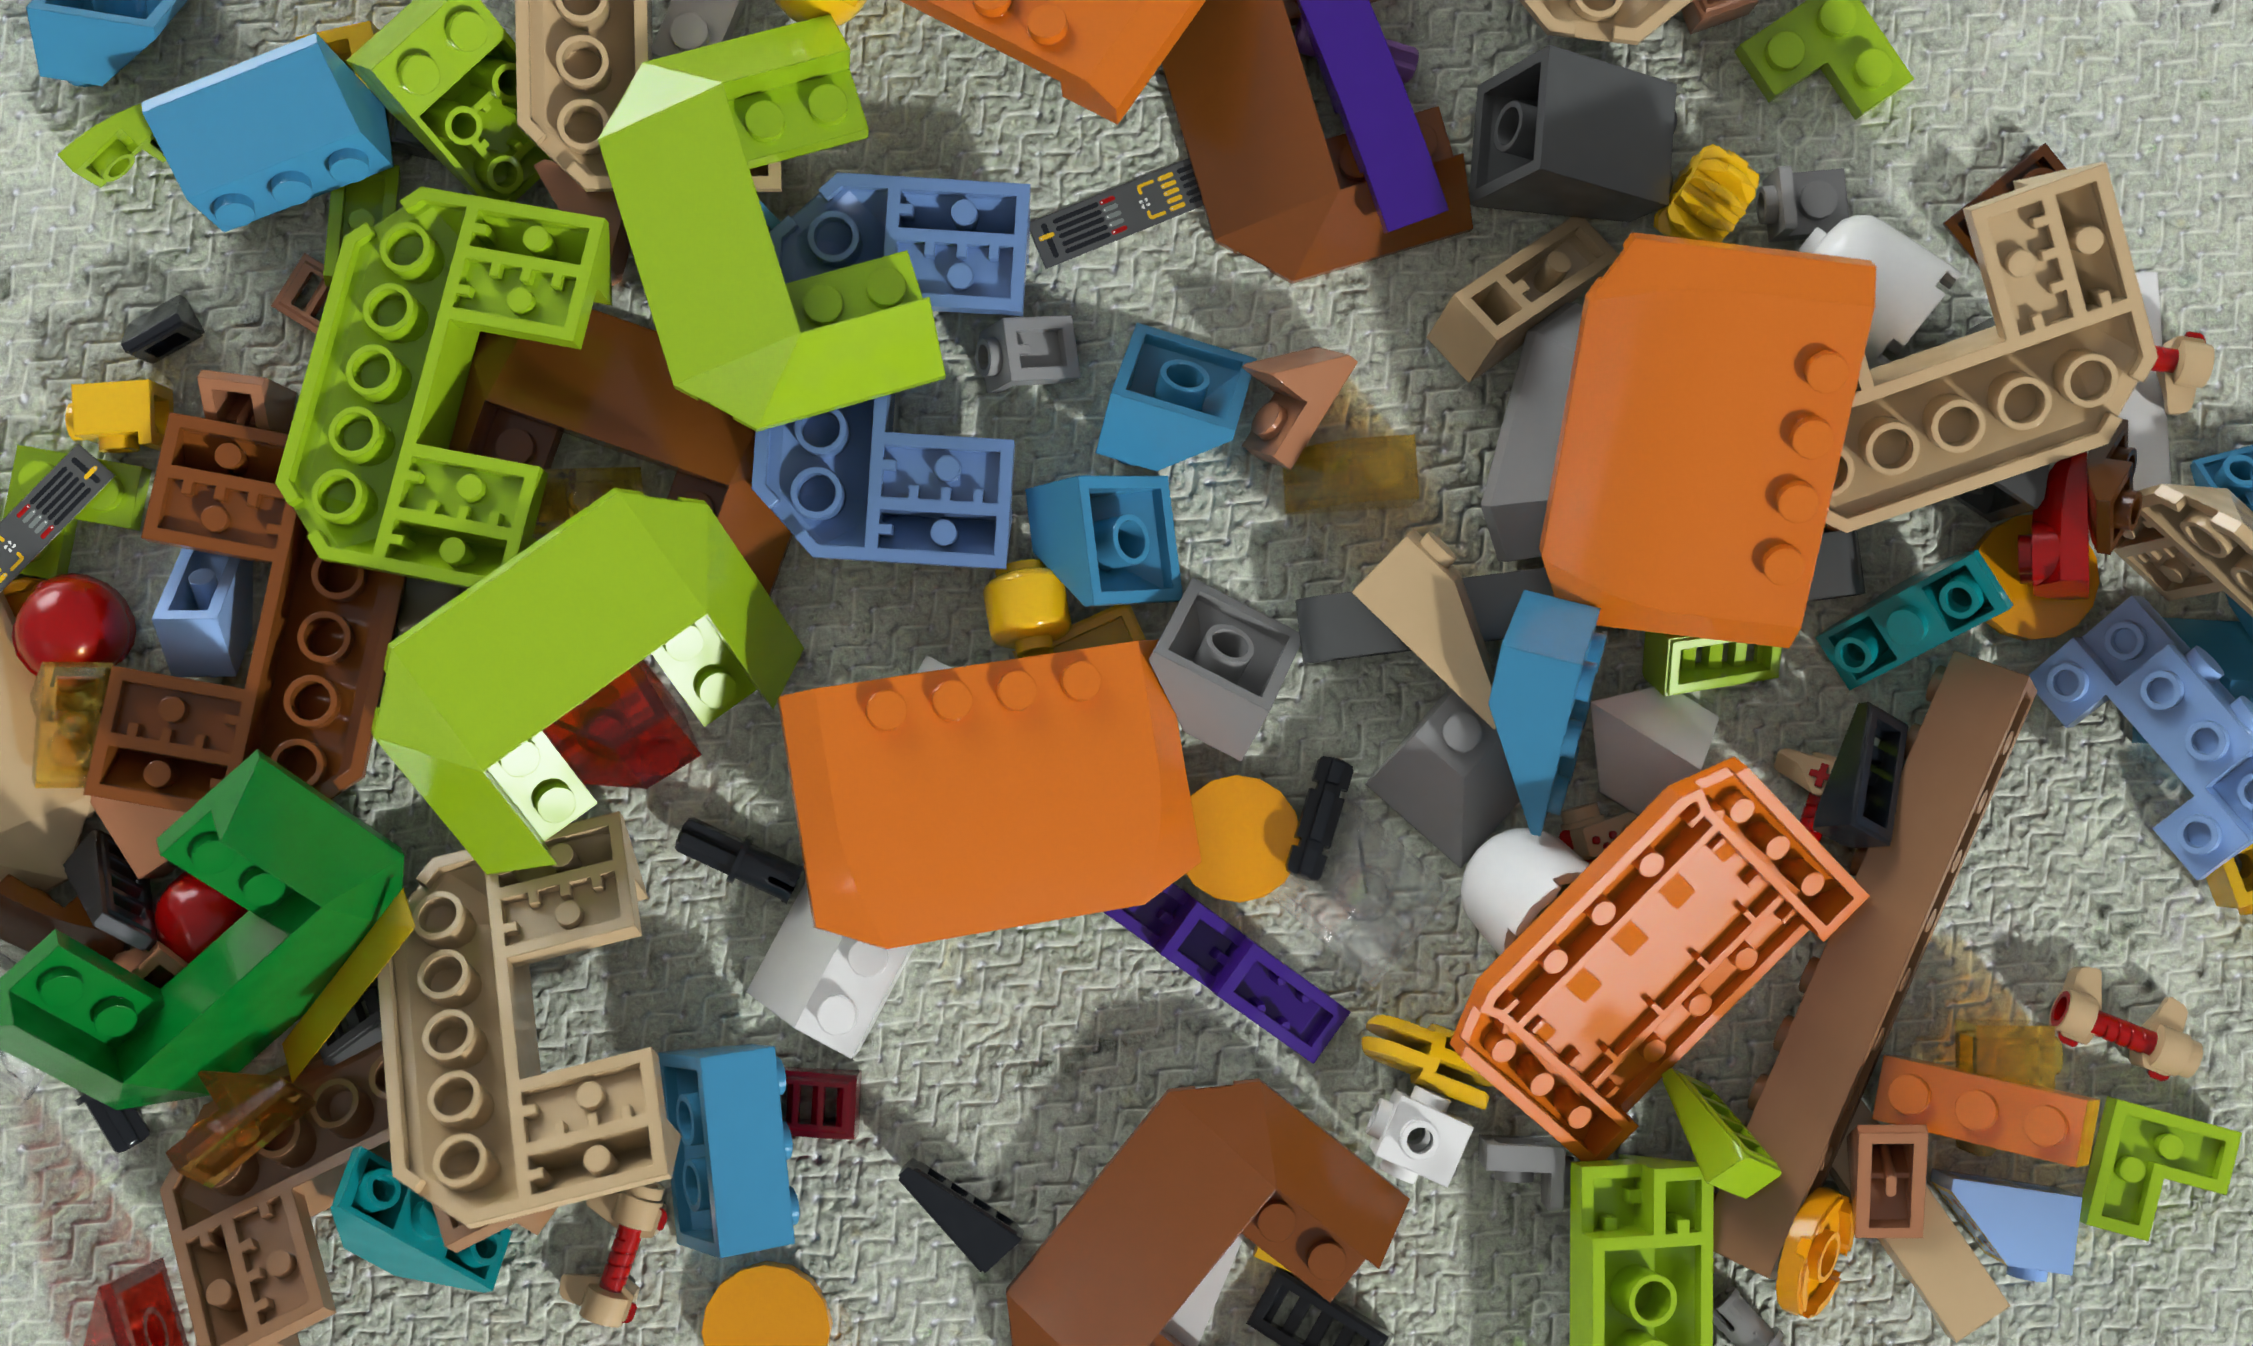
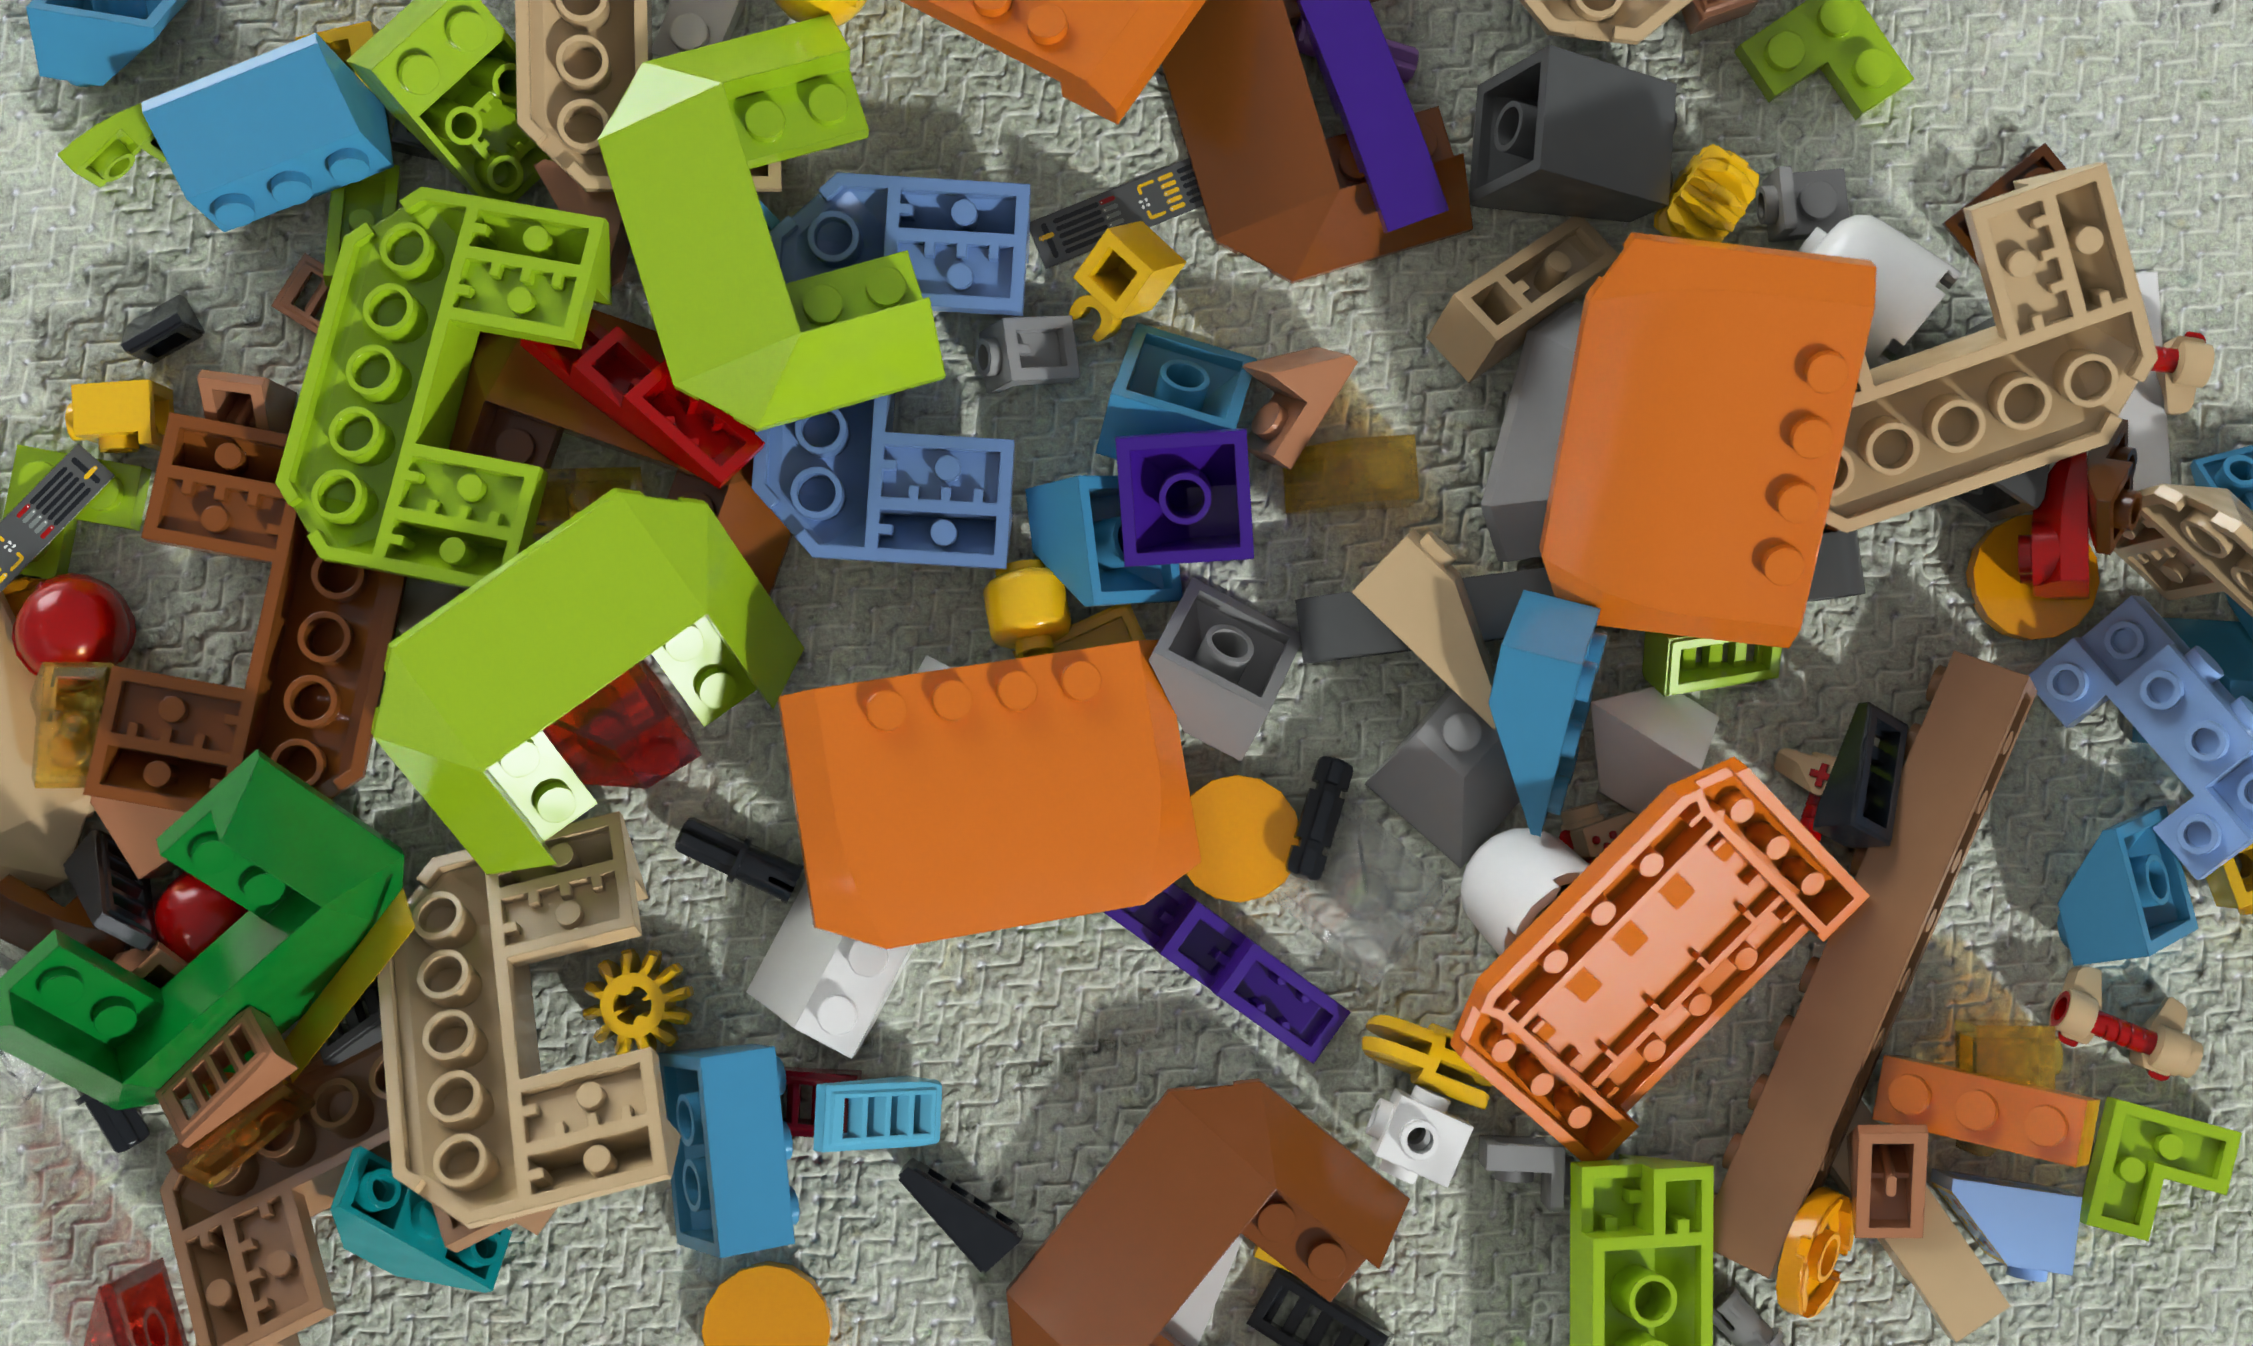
(206, 615): light blue slope -> none
(253, 1078): none -> nougat slope
(611, 1295): tan piece -> none
(629, 979): none -> yellow gear
(641, 398): none -> red slope
(899, 1114): none -> medium azure slope
(1124, 276): none -> yellow brick
(1185, 497): none -> dark purple slope
(1720, 1142): lime slope -> none
(1914, 618): teal slope -> none
(2126, 895): none -> dark azure slope

